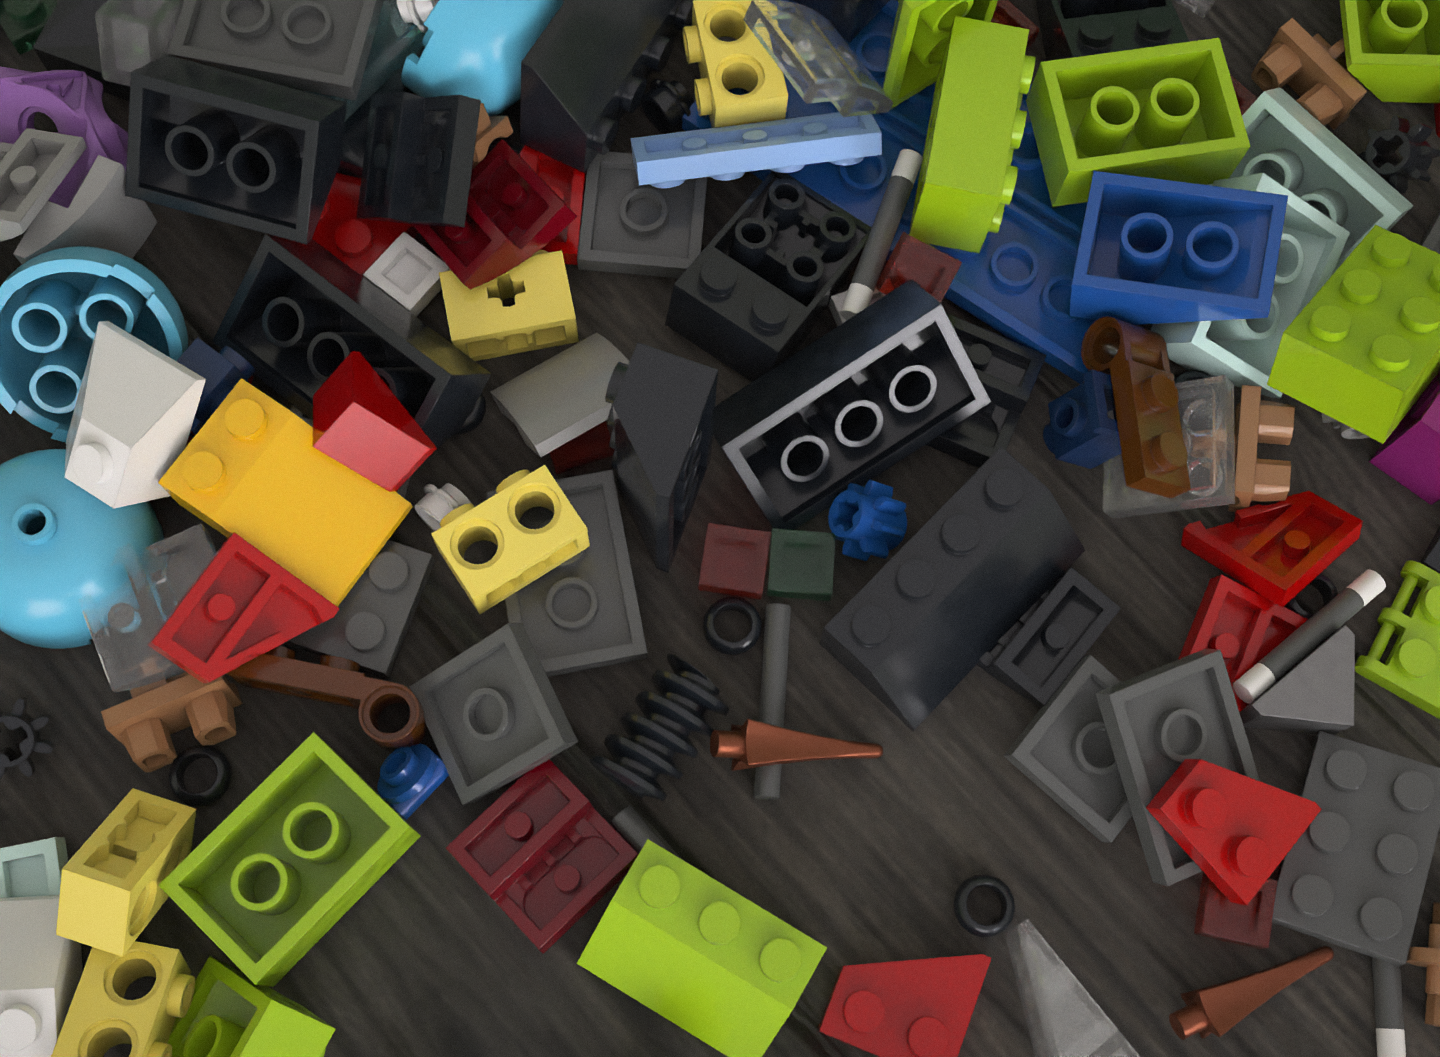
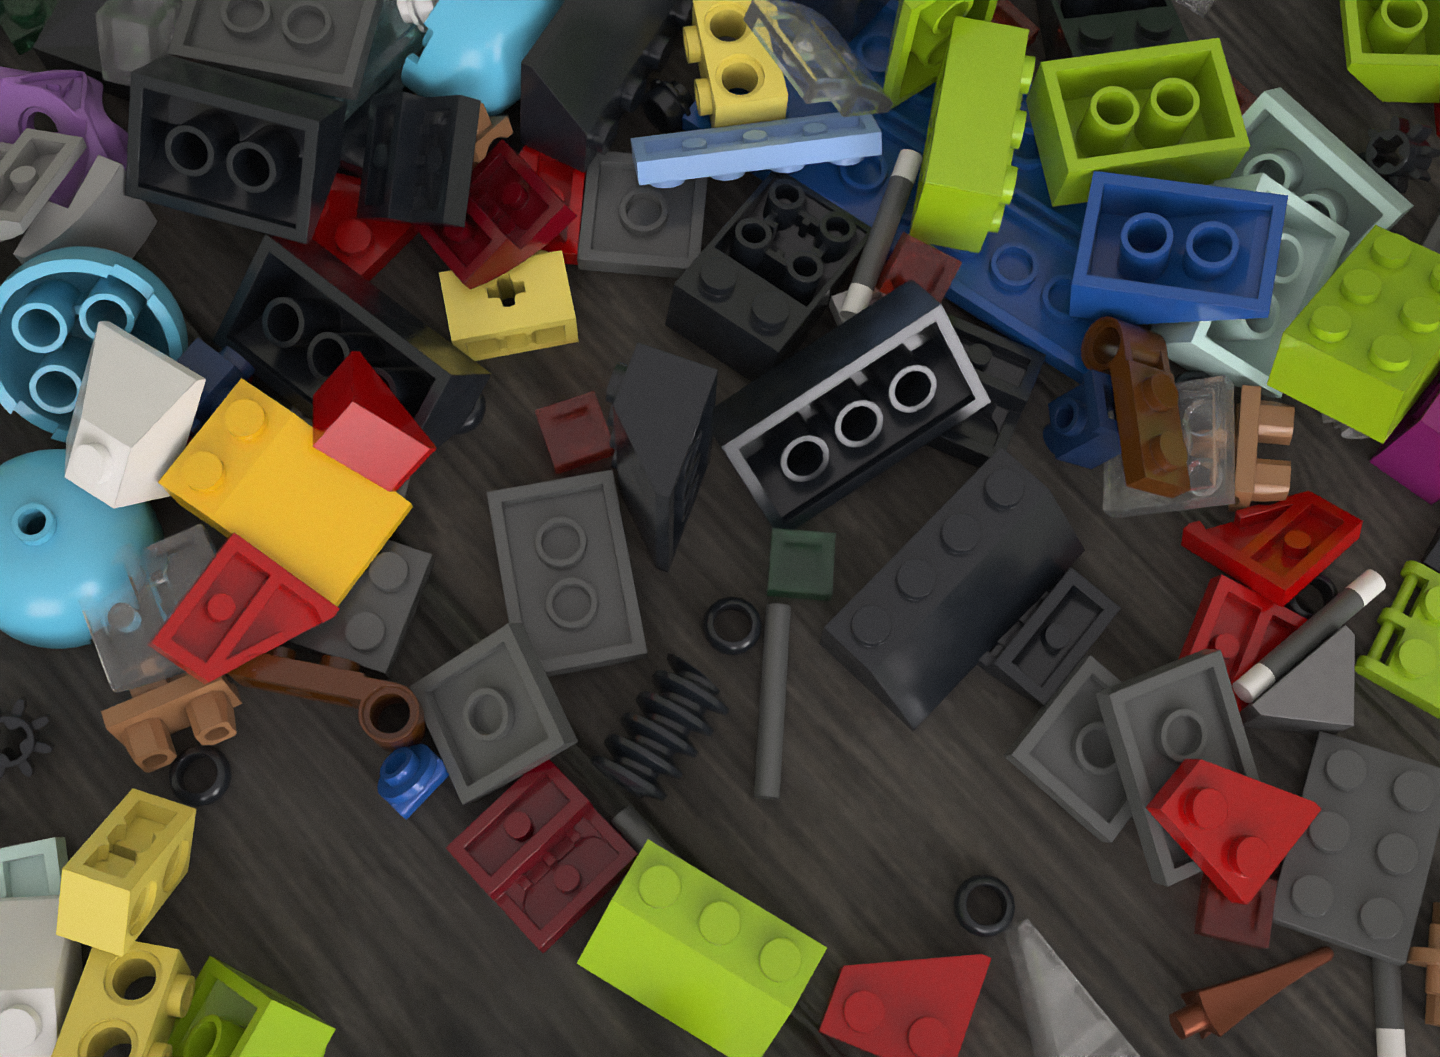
(289, 862): lime brick -> none
(407, 273): white plate -> none
(439, 503): white plate -> none
(521, 551): light yellow brick -> none
(561, 394): light grey slope -> none
(734, 561): clear red plate -> none
(766, 744): copper piece -> none
(868, 520): blue gear -> none
(1312, 71): medium nougat hips -> none

